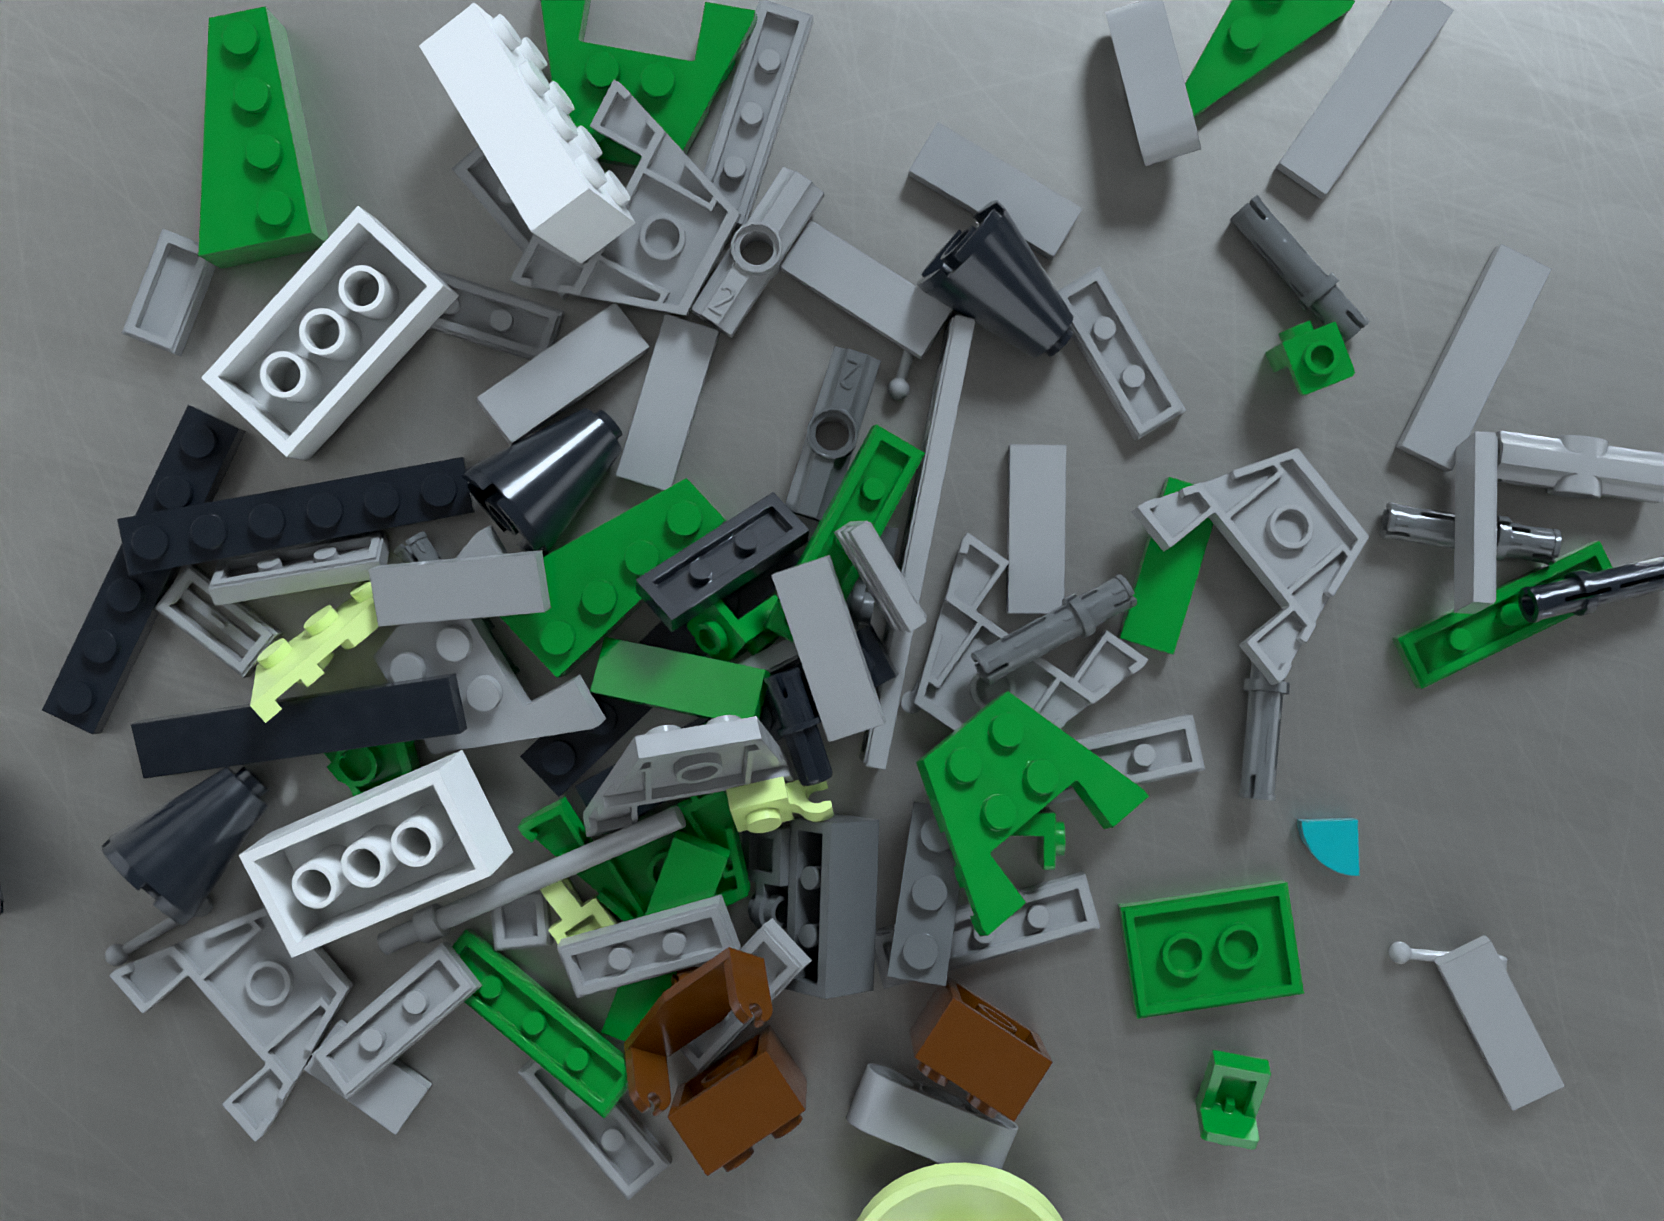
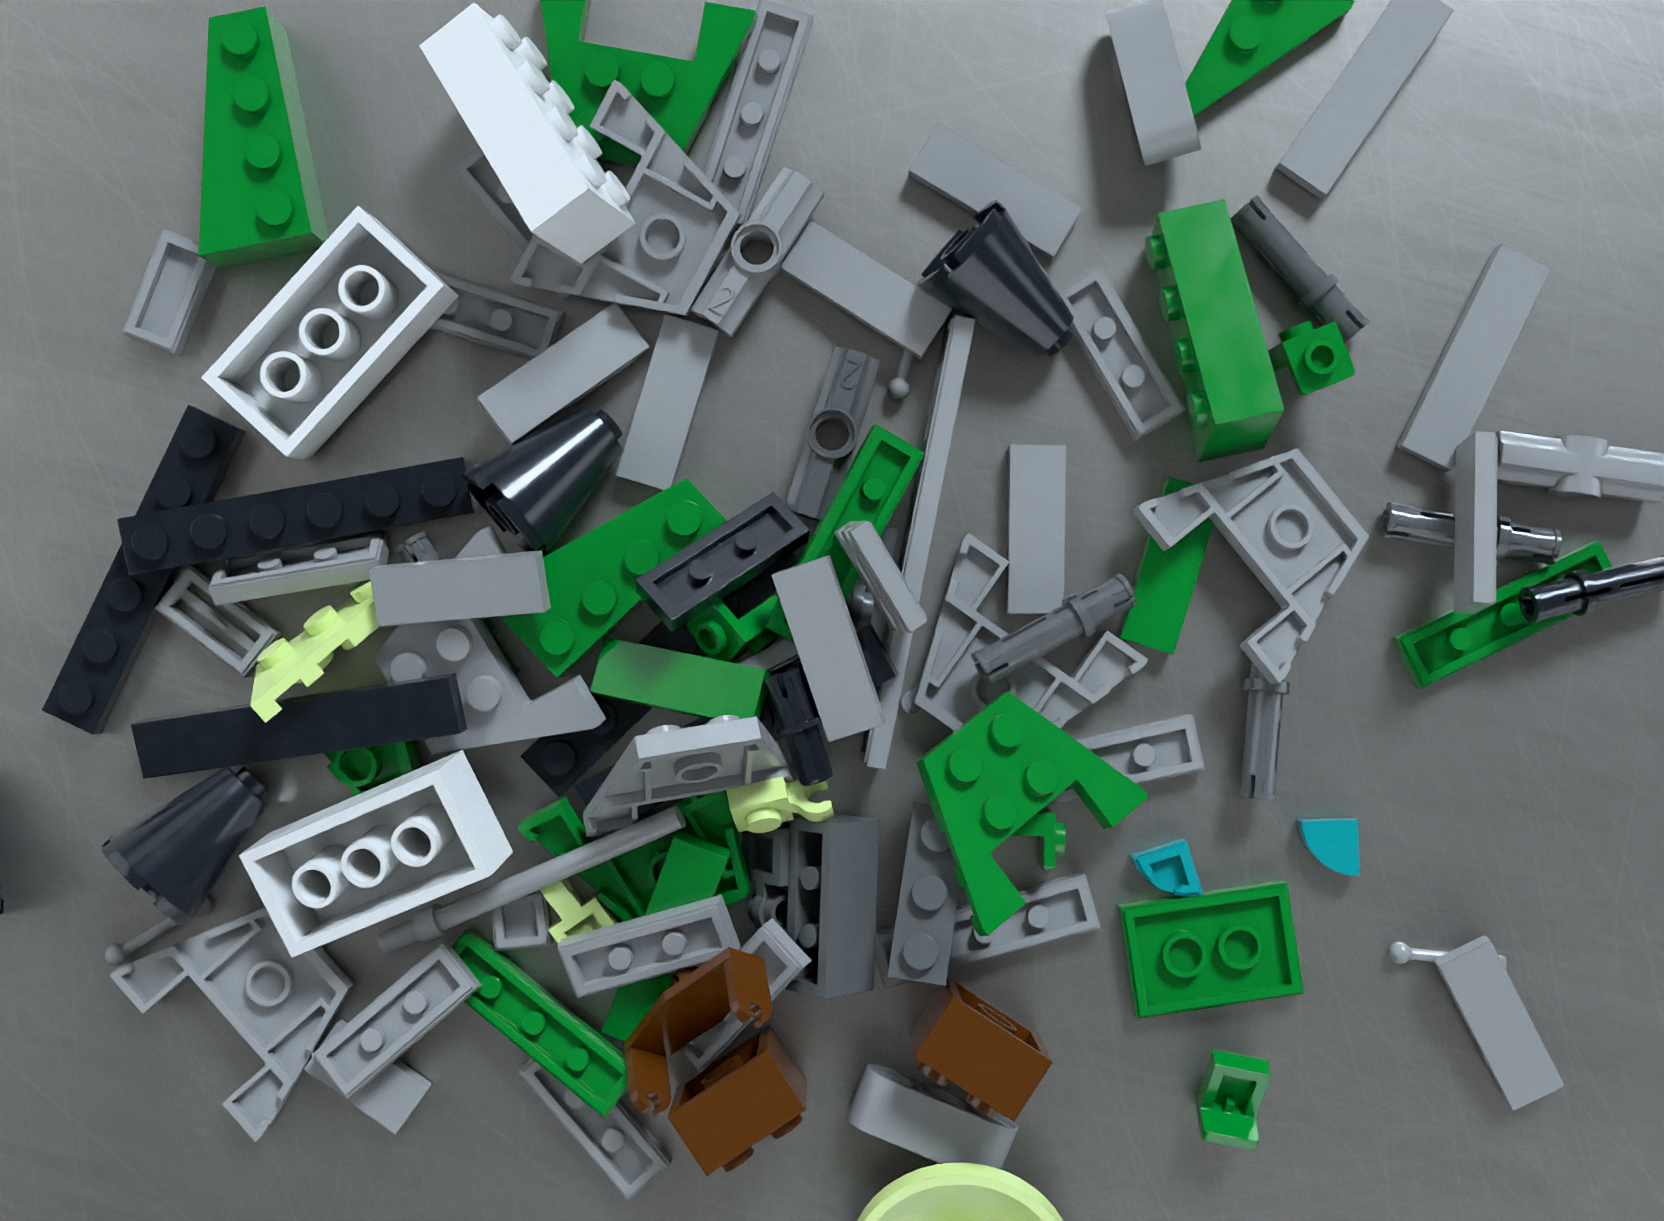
(1169, 868): none -> teal tile
(1214, 331): none -> green wedge

